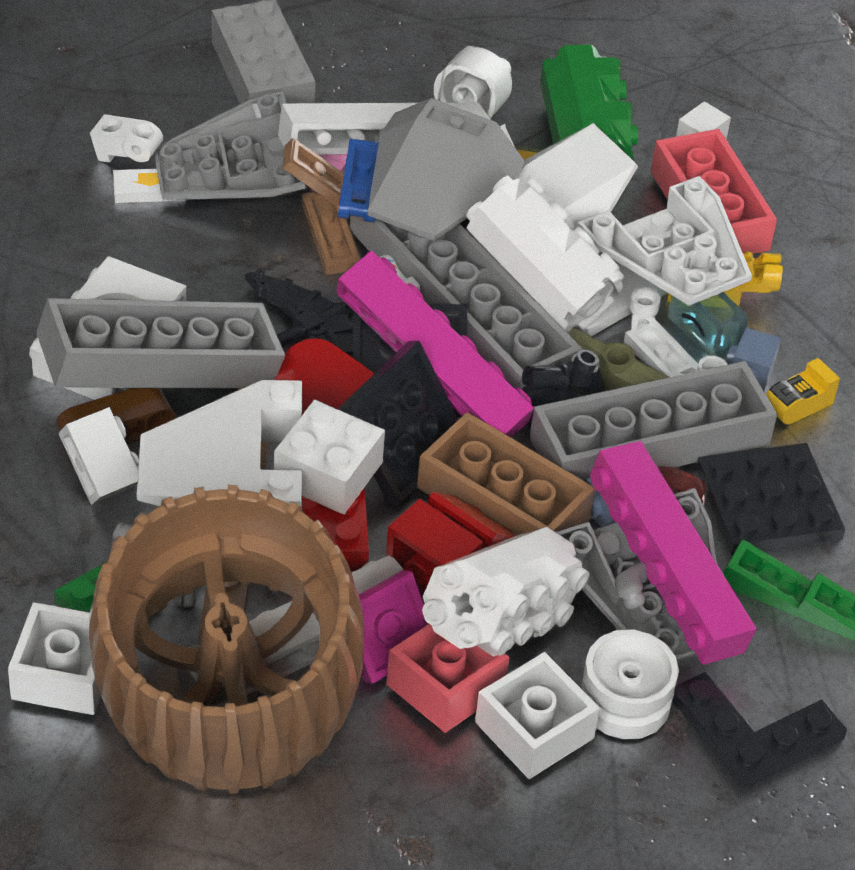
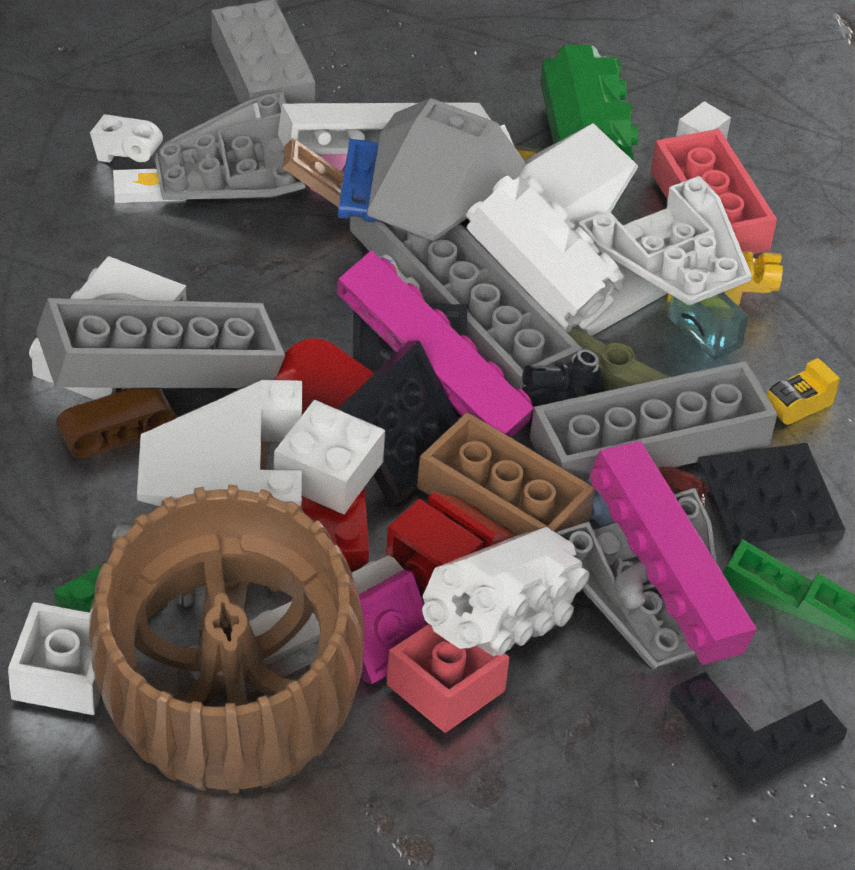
(100, 455): white brick -> none
(310, 312): black bar -> none
(330, 234): medium nougat tile -> none
(475, 77): white brick -> none
(537, 715): white brick -> none
(631, 682): white wheel -> none
(654, 344): white plate -> none
(758, 351): sand blue brick -> none

